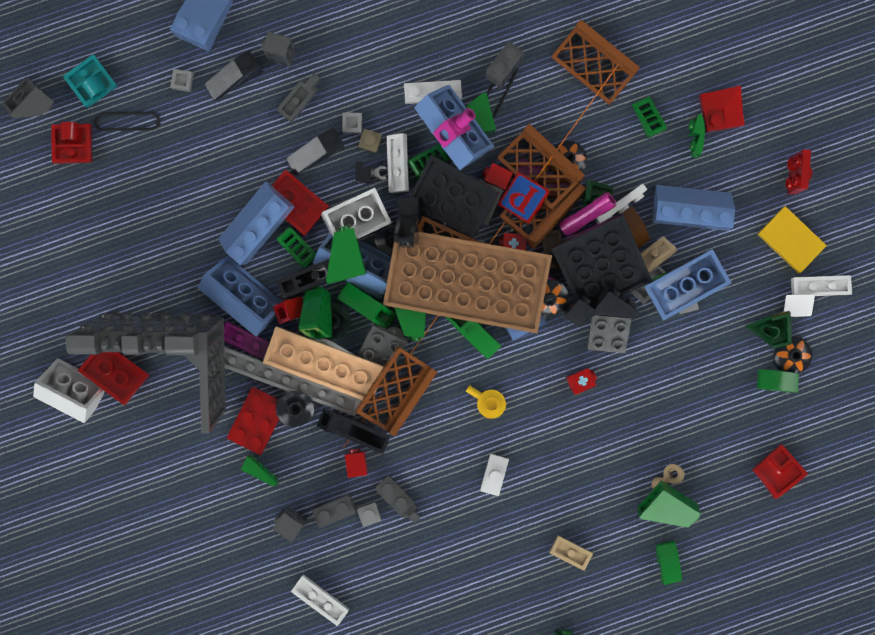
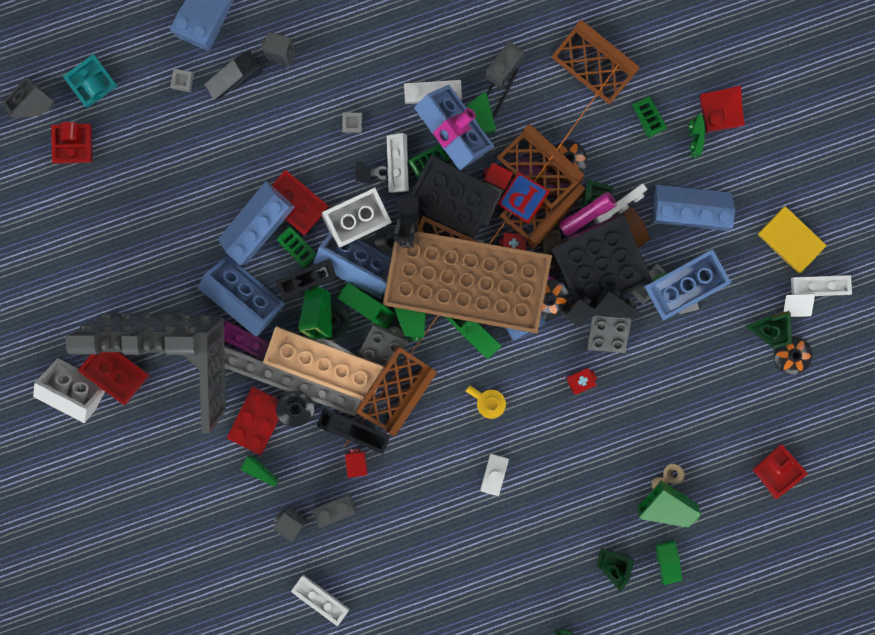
(127, 113): black piece -> none
(288, 310): red brick -> none
(299, 98): dark grey hinge -> none
(316, 151): slope -> none
(345, 256): green slope -> none
(369, 514): light grey plate -> none
(370, 141): dark tan plate -> none
(397, 498): dark grey hinge -> none
(571, 552): tan plate -> none
(616, 566): none -> dark green slope
(657, 253): tan plate -> none
(777, 381): green slope -> none
(799, 172): red plate -> none

